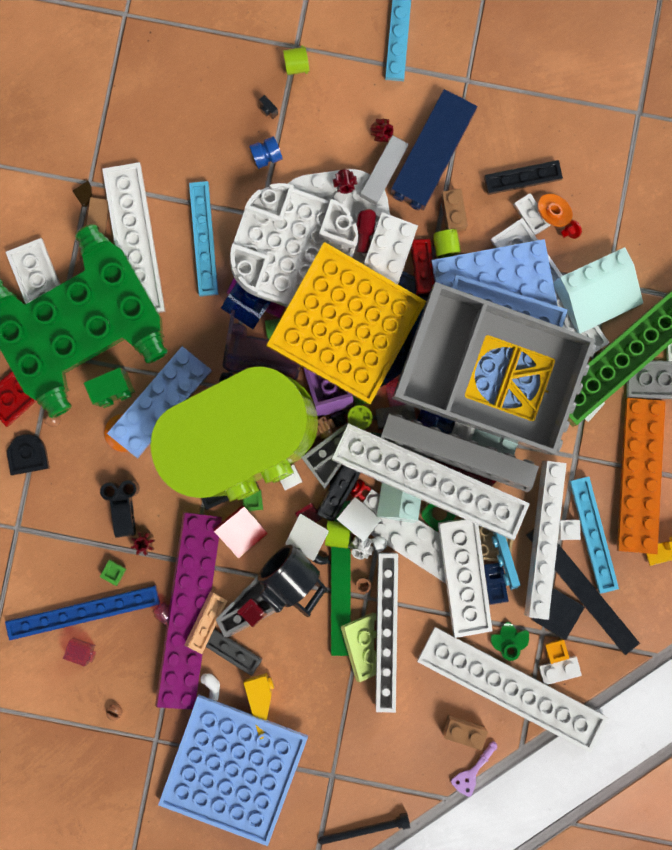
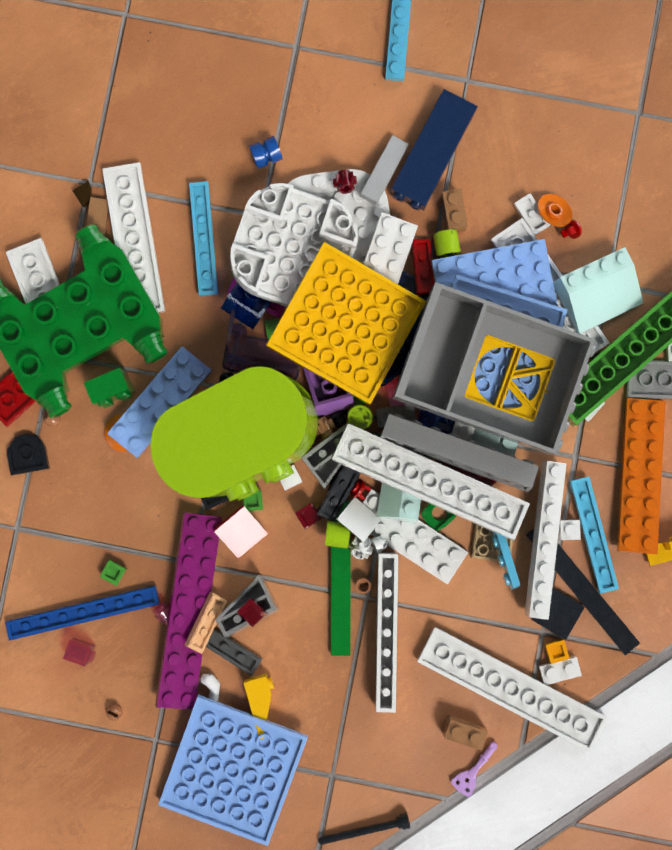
(121, 508): black piece -> none
(137, 545): dark red gear -> none
(268, 107): black plate -> none
(289, 578): black piece -> none
(296, 60): lime piece -> none
(307, 536): white sticker -> none
(359, 641): yellowish green wing -> none
(366, 227): dark red arm -> none
(381, 130): dark red gear -> none
(465, 577): white plate -> none
(495, 584): dark blue slope -> none
(510, 638): green plate -> none
(523, 177): black plate -> none

